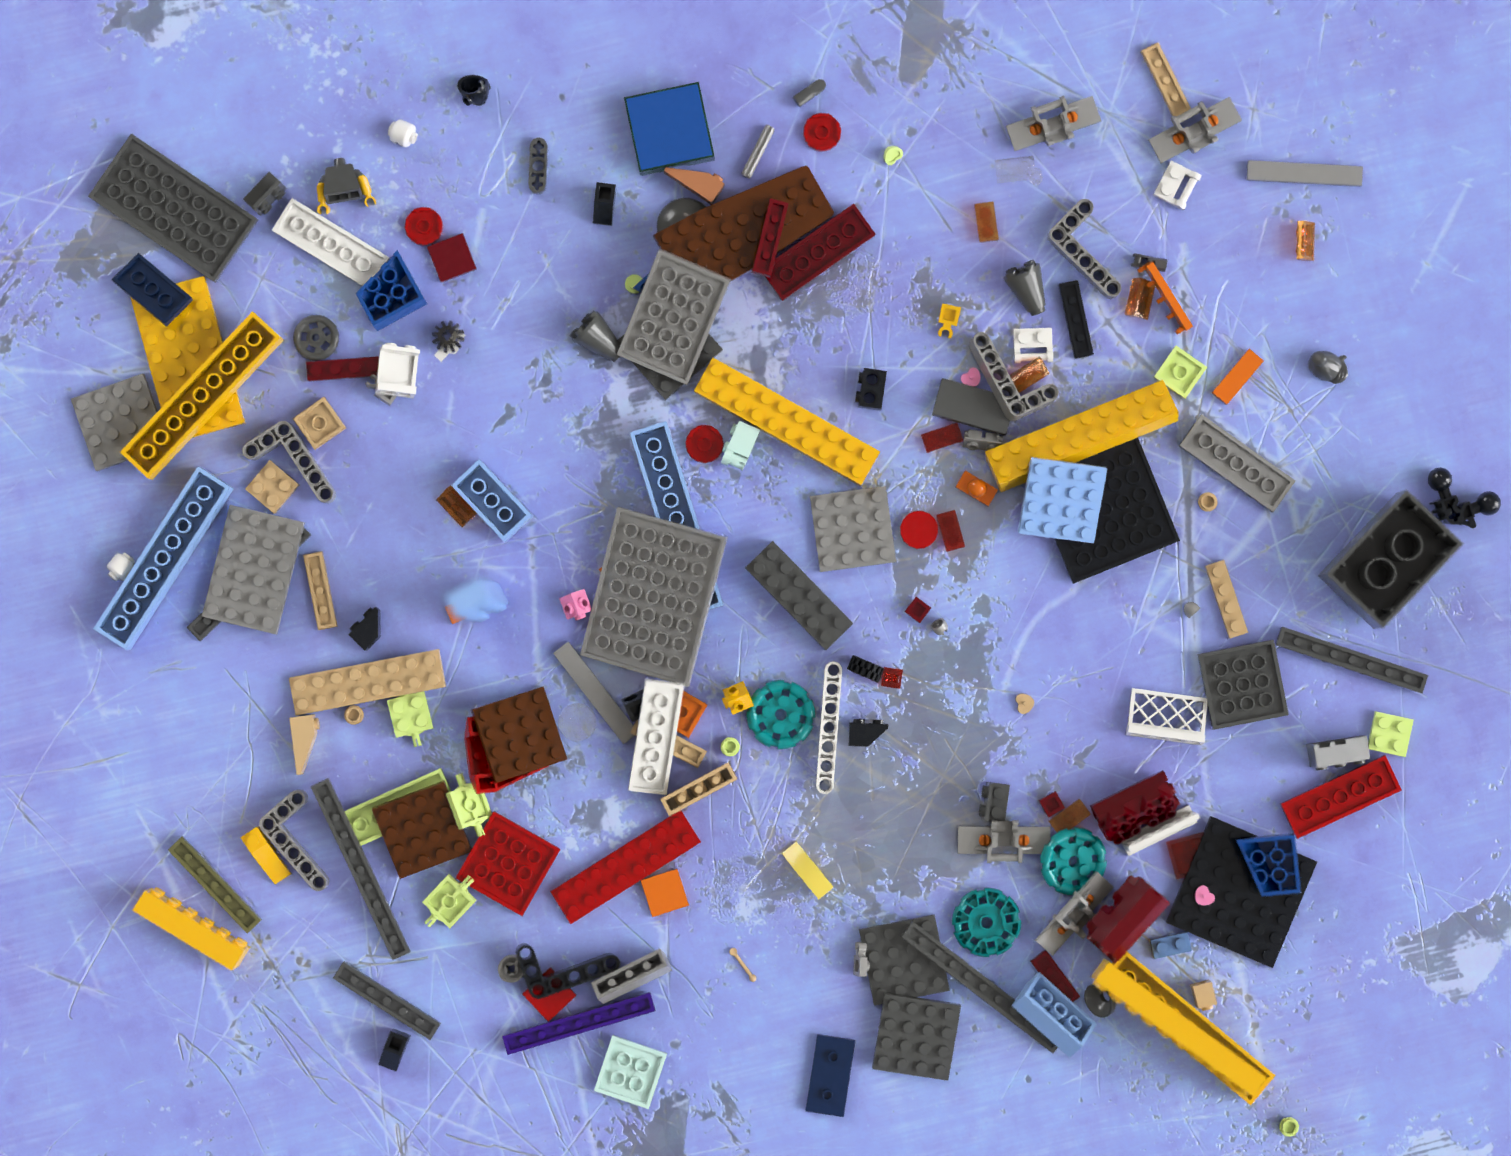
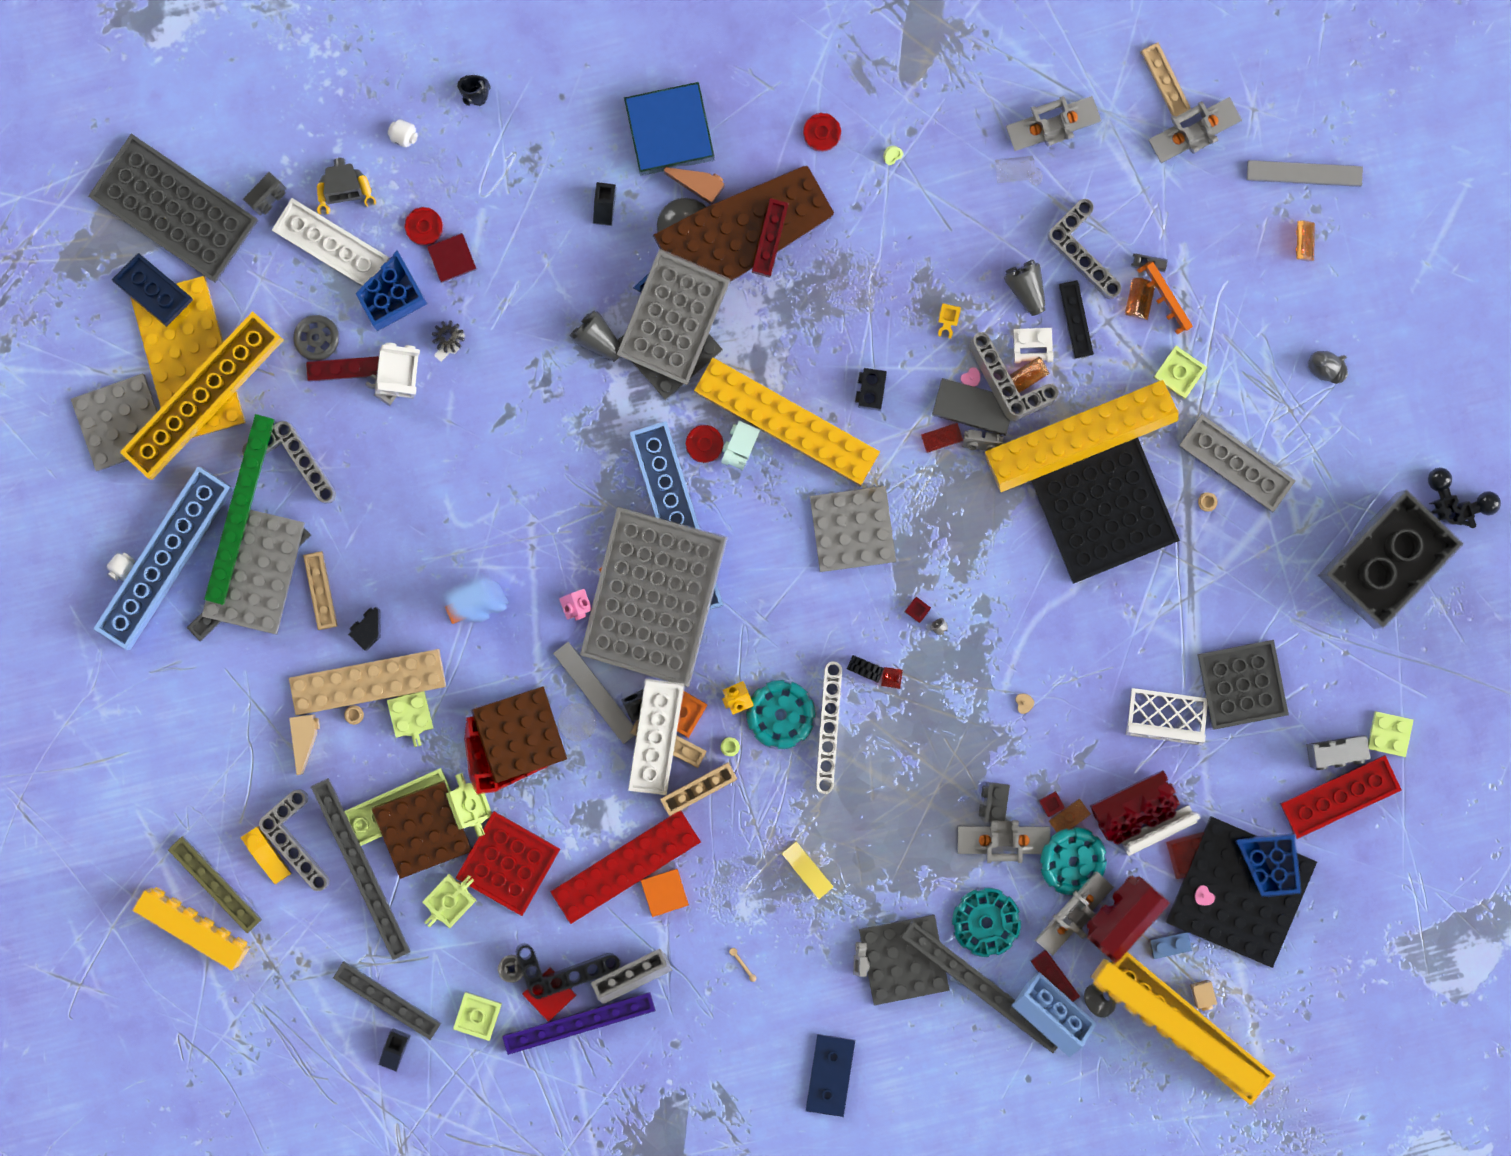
(239, 509): none -> green plate
(272, 487): tan plate -> none
(319, 423): tan plate -> none
(456, 506): clear orange slope -> none
(477, 1016): none -> yellowish green plate
(492, 500): light blue brick -> none
(533, 151): dark grey beam -> none
(630, 1071): light aqua plate -> none
(631, 281): yellowish green plate -> none
(758, 151): light grey axle -> none
(799, 595): dark grey brick -> none
(809, 92): dark grey bar -> none
(819, 251): dark red plate -> none
(865, 733): black slope -> none
(916, 1036): dark grey plate -> none
(919, 529): red tile -> none
(950, 530): clear red plate -> none
(976, 488): orange tile -> none
(986, 222): clear orange plate -> none
(1062, 500): light blue plate -> none
(1171, 181): white plate -> none
(1190, 609): light grey hinge -> none
(1226, 599): tan plate -> none
(1237, 376): orange tile -> none
(1289, 1126): yellowish green plate -> none
(1351, 660): dark grey plate -> none

